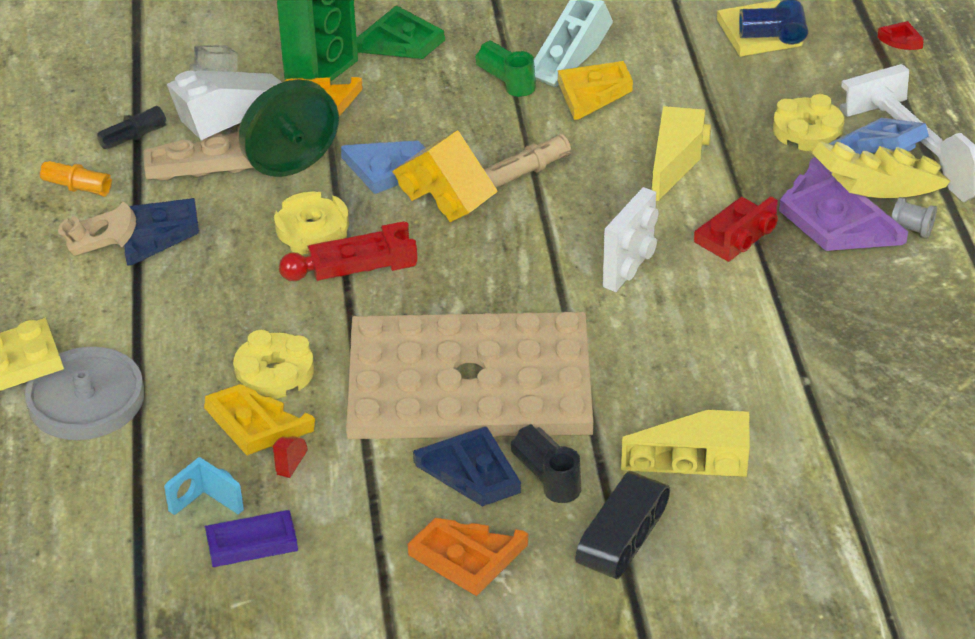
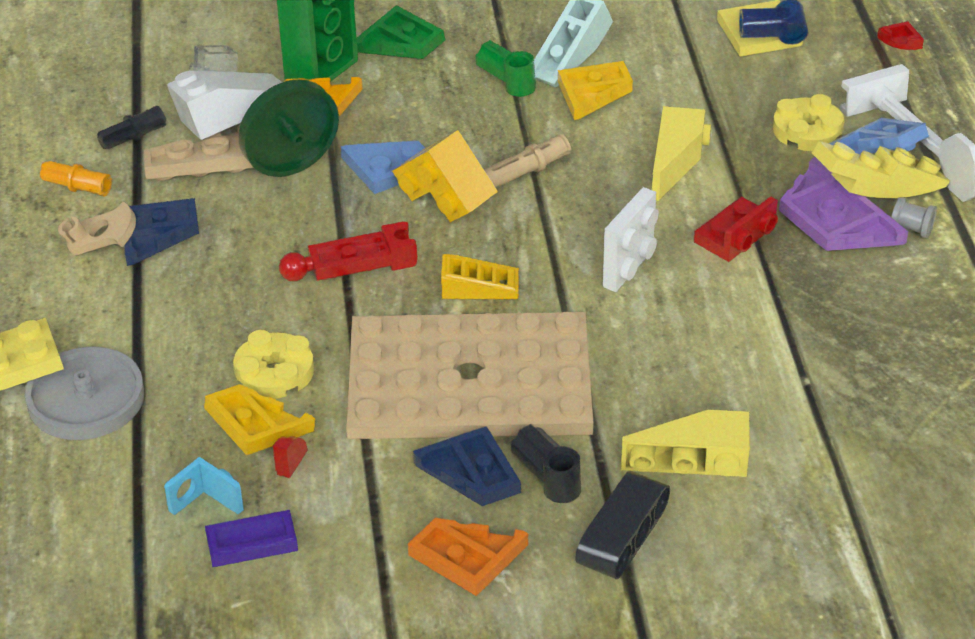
(329, 220): light yellow plate -> none
(467, 279): none -> yellow slope

